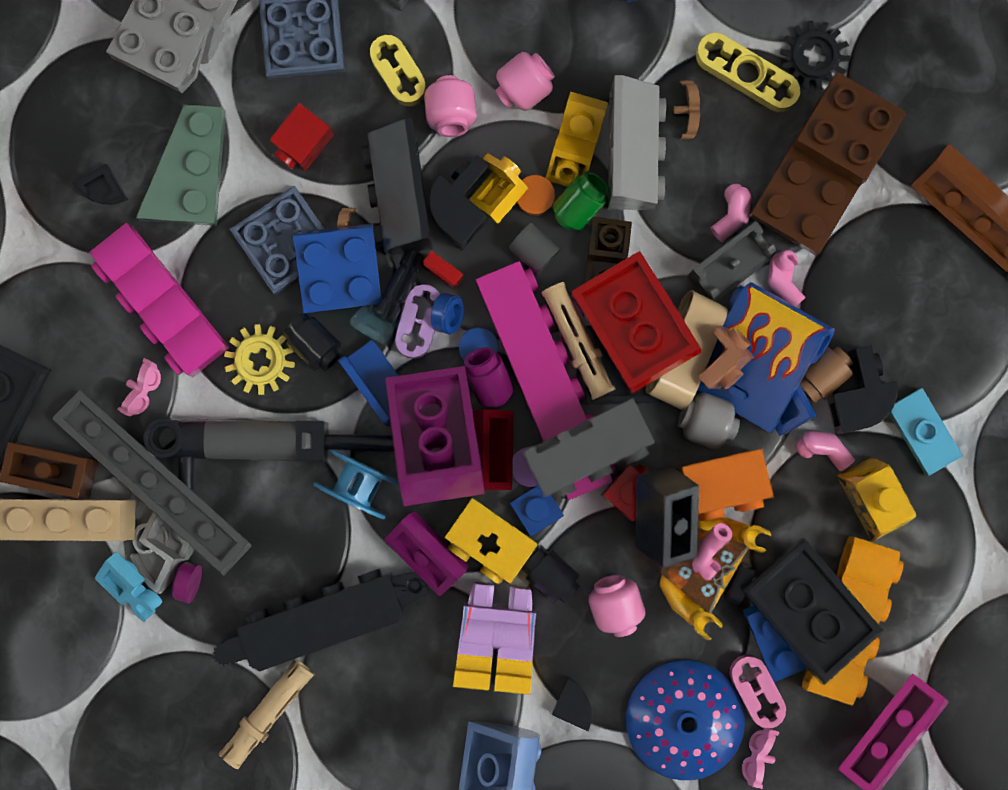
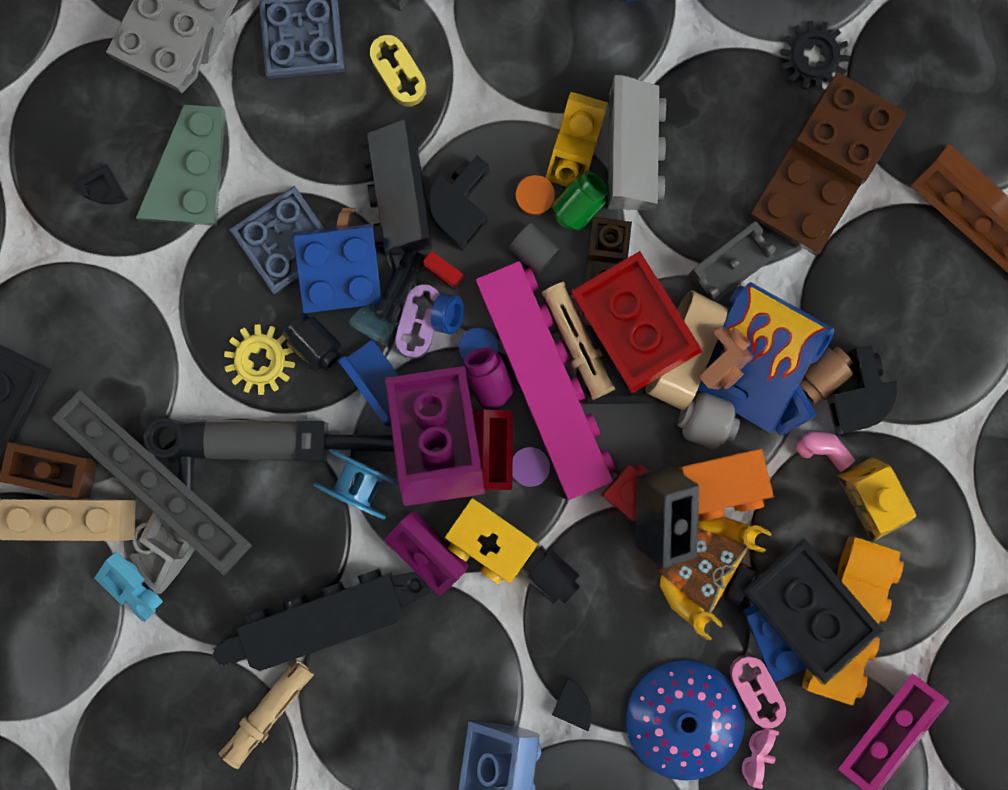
(147, 380): bright pink piece -> none
(159, 300): dark pink brick -> none
(187, 582): magenta tile -> none
(301, 138): red brick -> none
(450, 106): bright pink head -> none
(500, 189): yellow bracket -> none
(500, 628): lavender hips -> none
(524, 81): bright pink head -> none
(536, 510): blue plate -> none
(589, 449): dark grey wedge -> none
(616, 605): bright pink head -> none
(692, 109): medium nougat piece -> none
(708, 547): bright pink arm -> none
(738, 213): bright pink arm -> none
(744, 55): light yellow beam -> none
(781, 275): bright pink arm -> none
(924, 432): medium azure plate -> none

